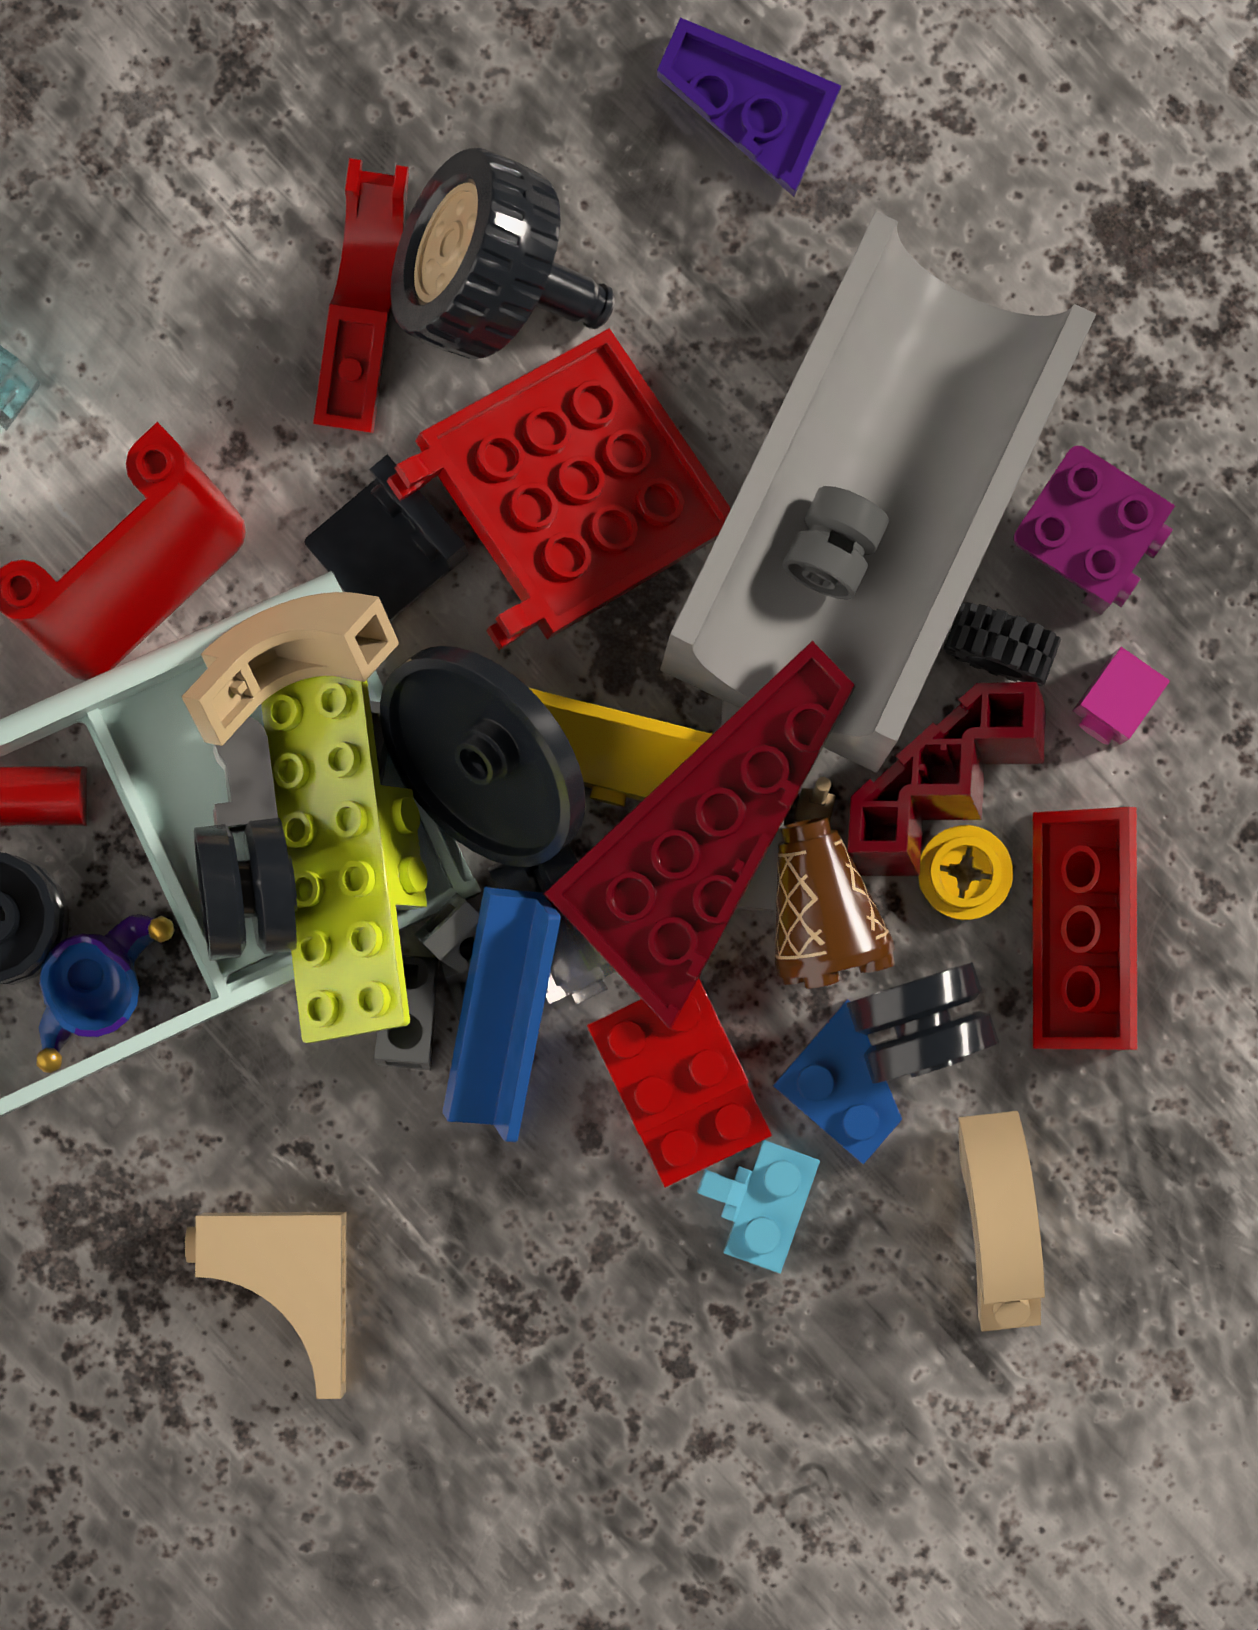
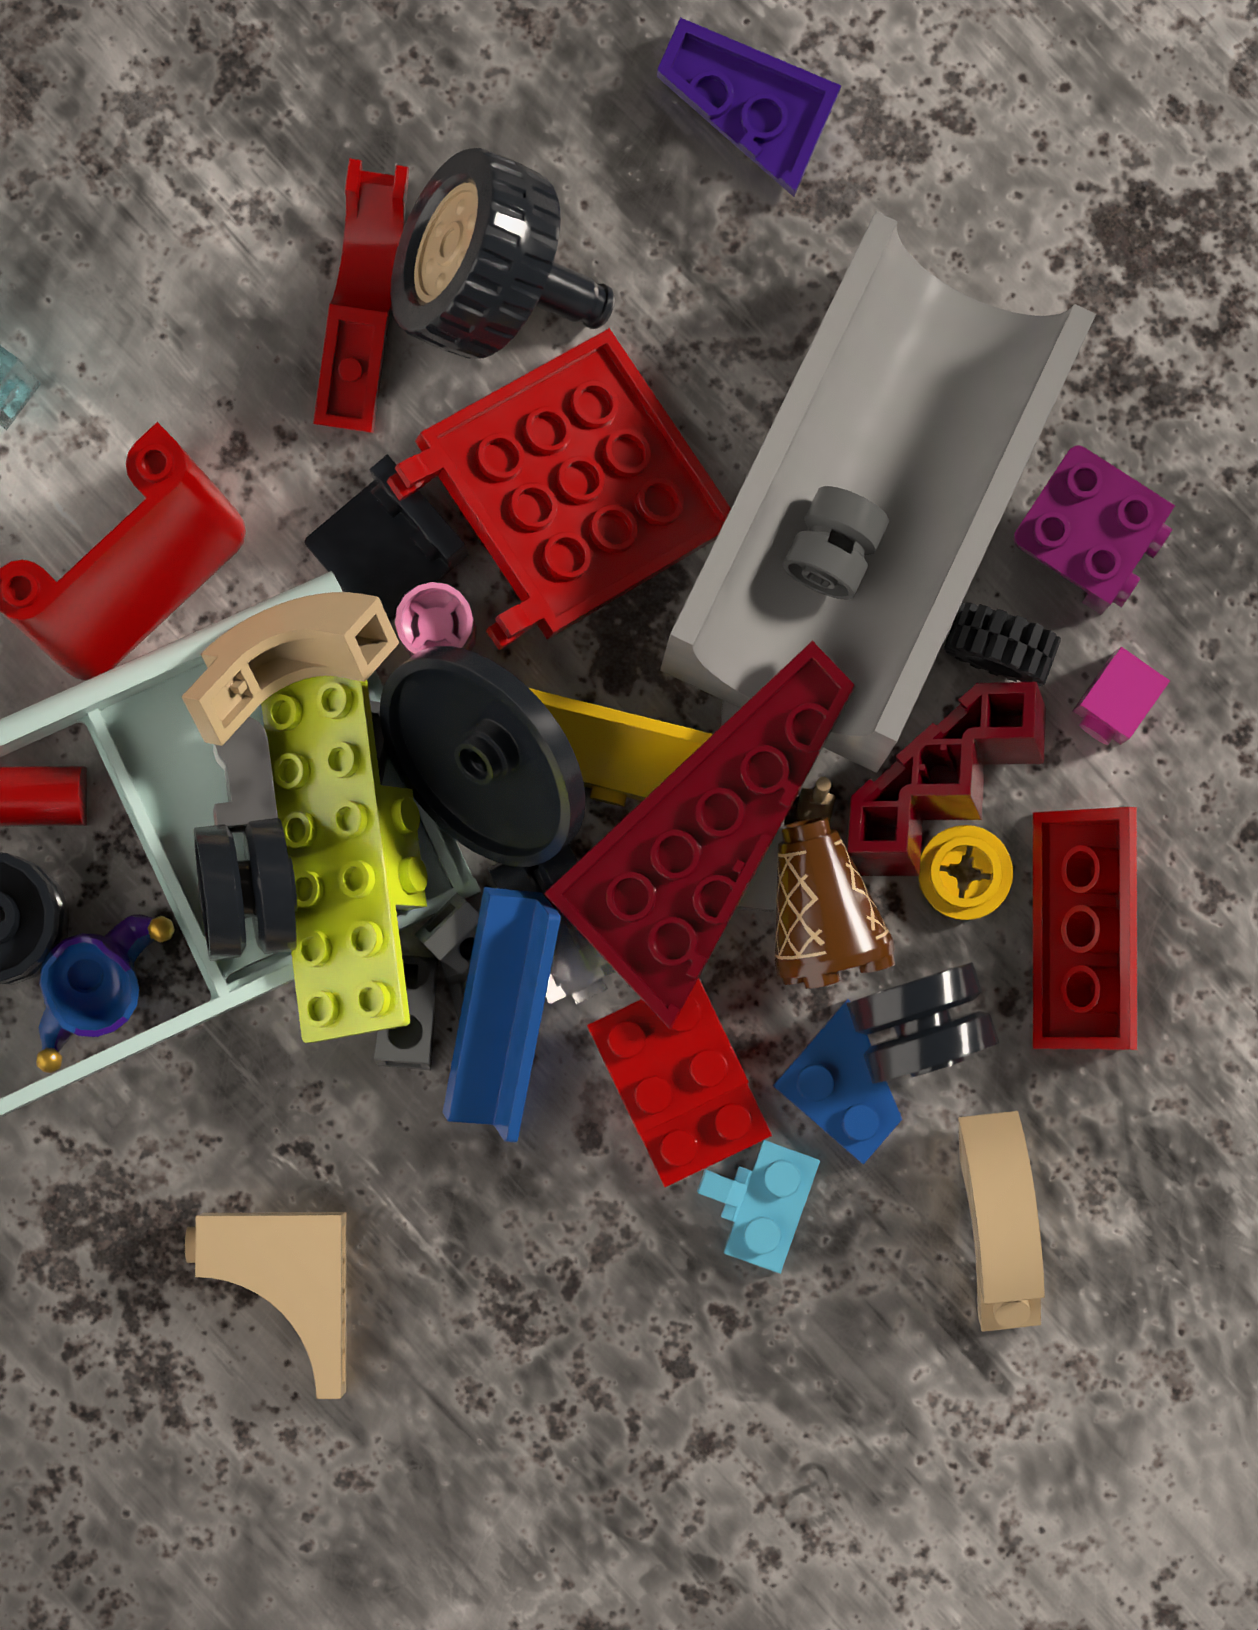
(434, 617): none -> bright pink wheel

